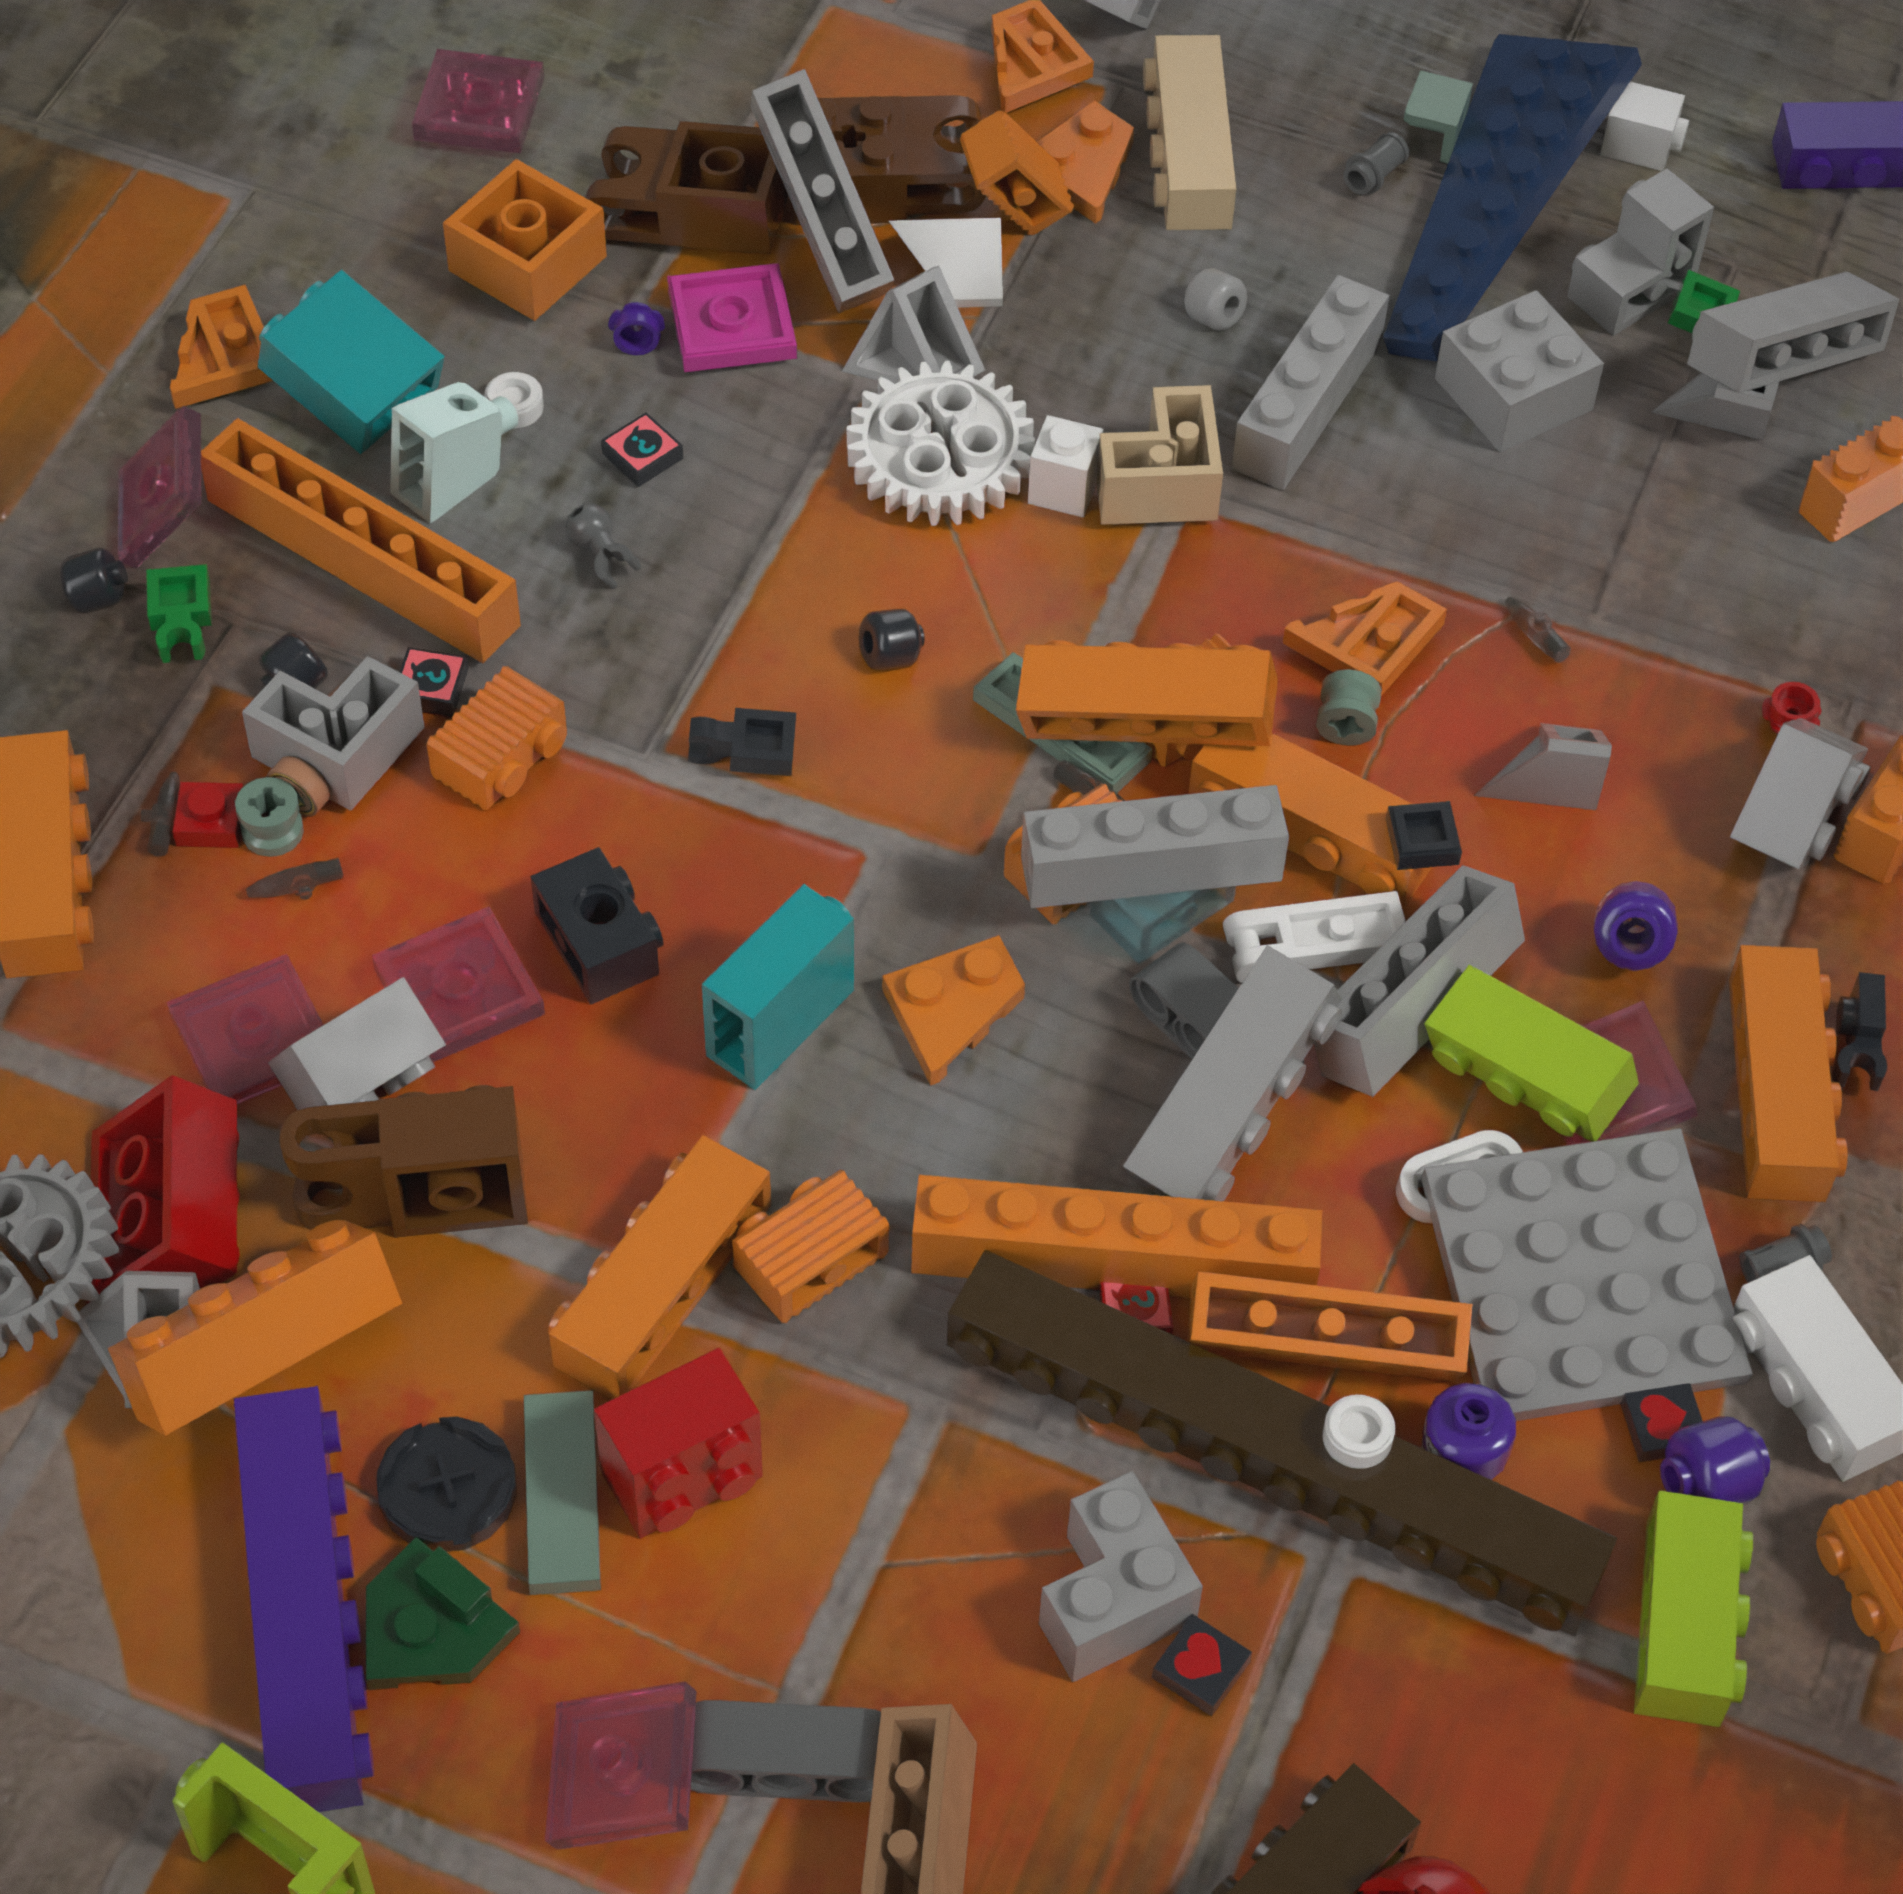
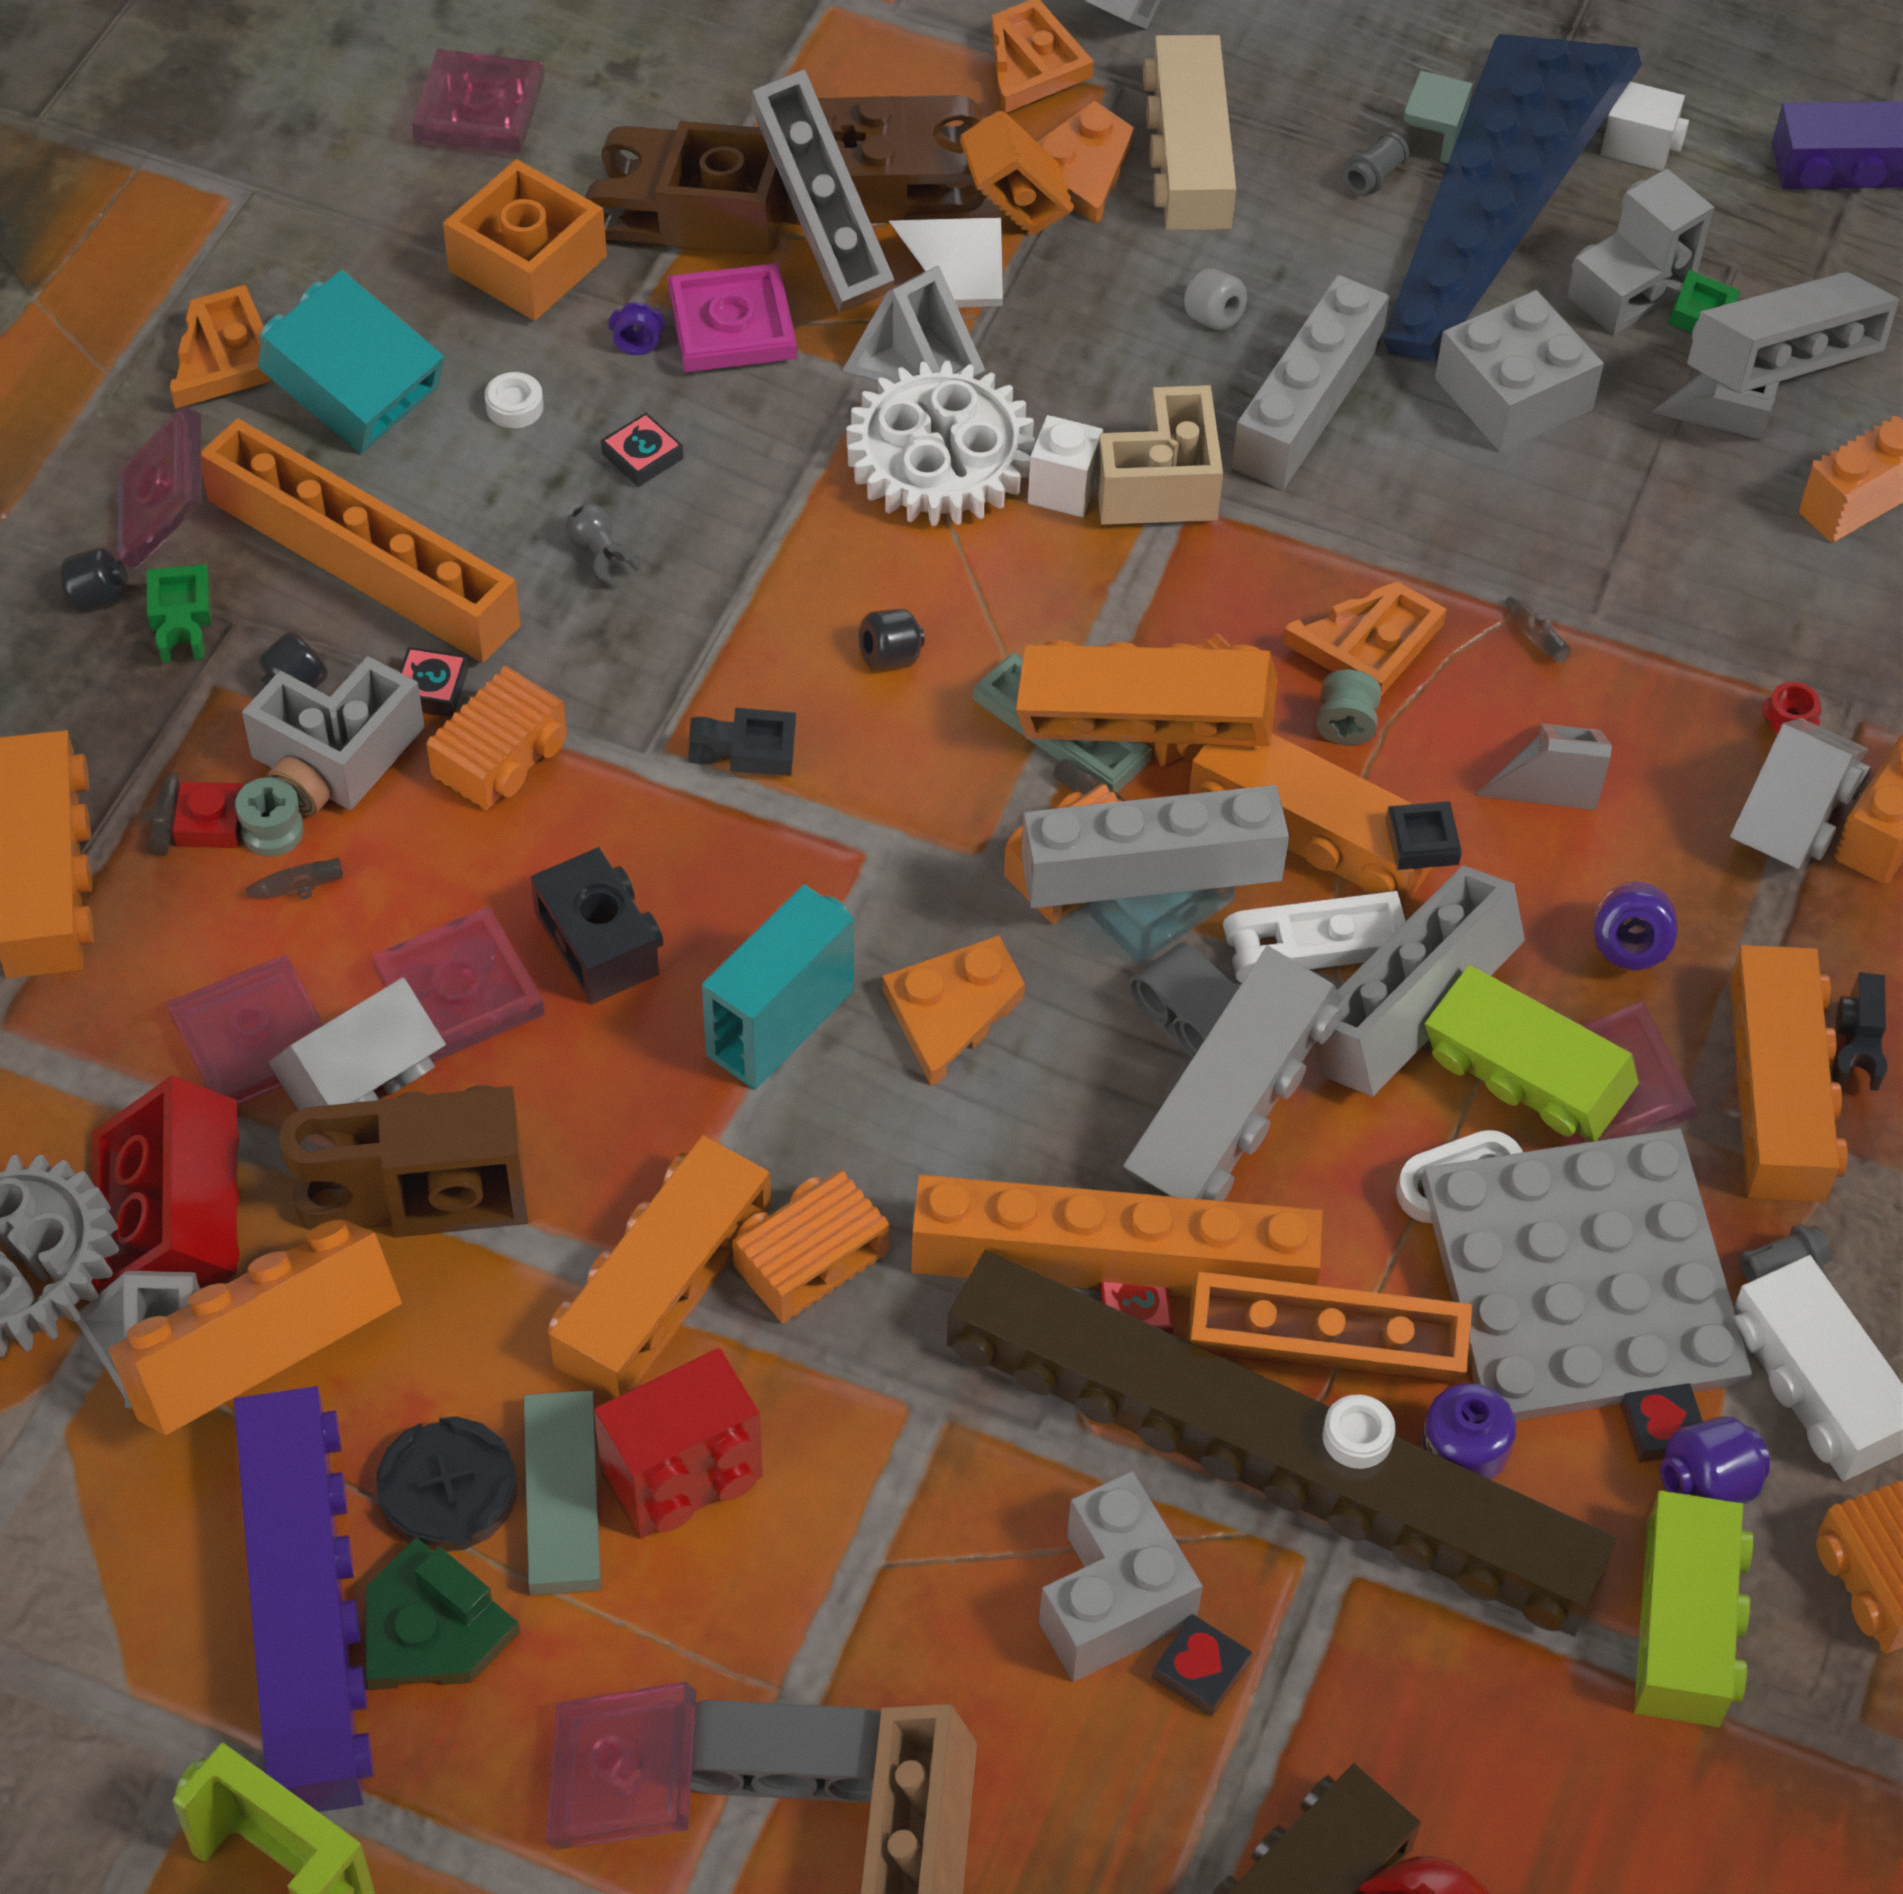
(446, 447): light aqua torso -> none

